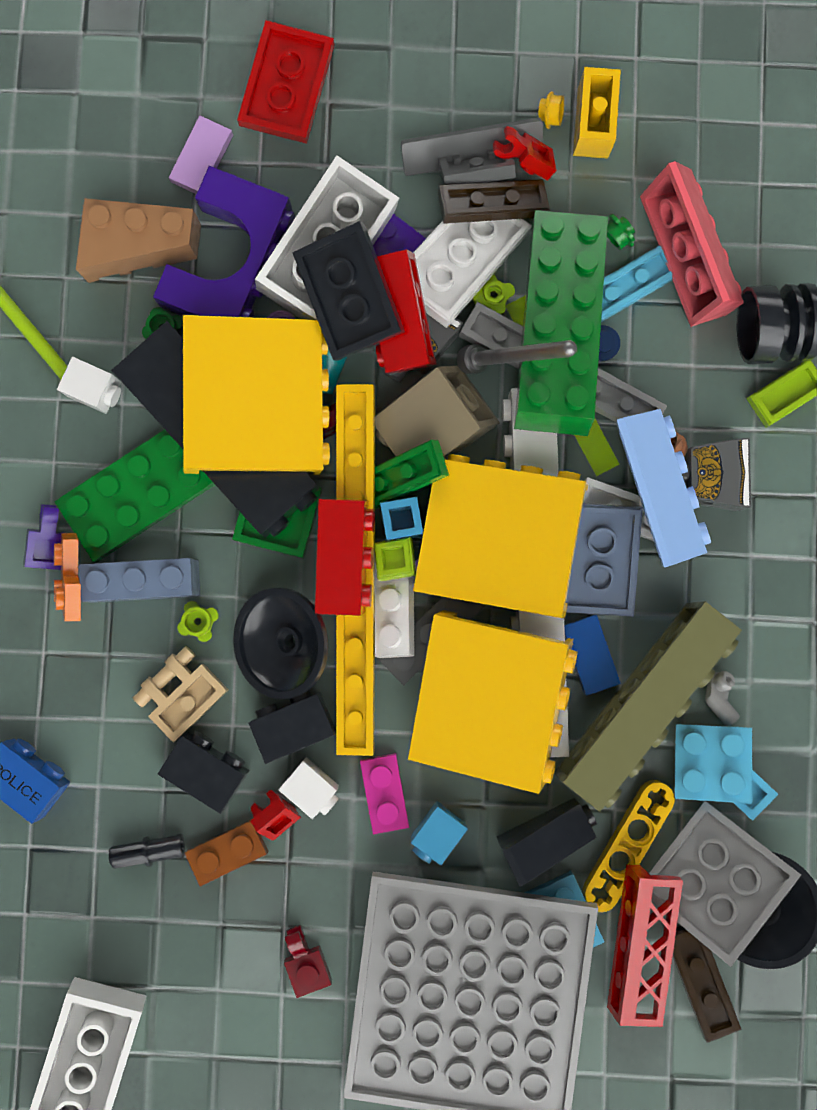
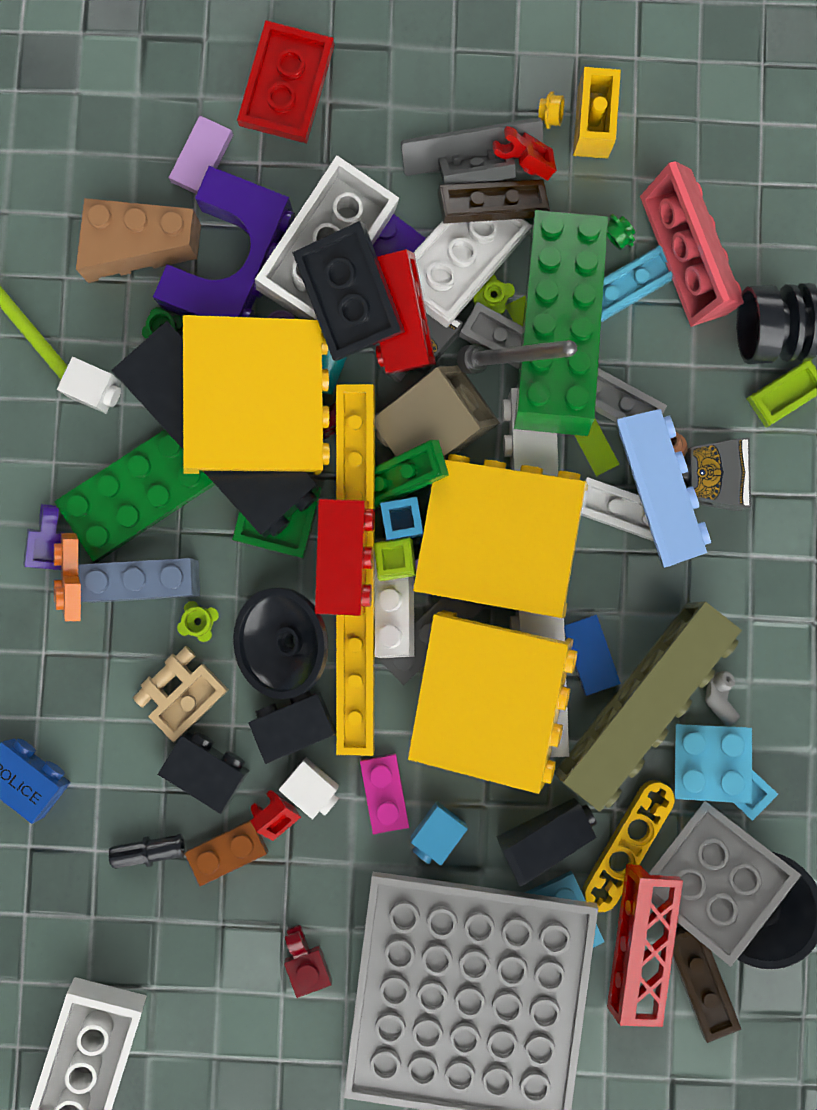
(605, 560): sand blue tile -> none
(609, 343): dark blue plate -> none

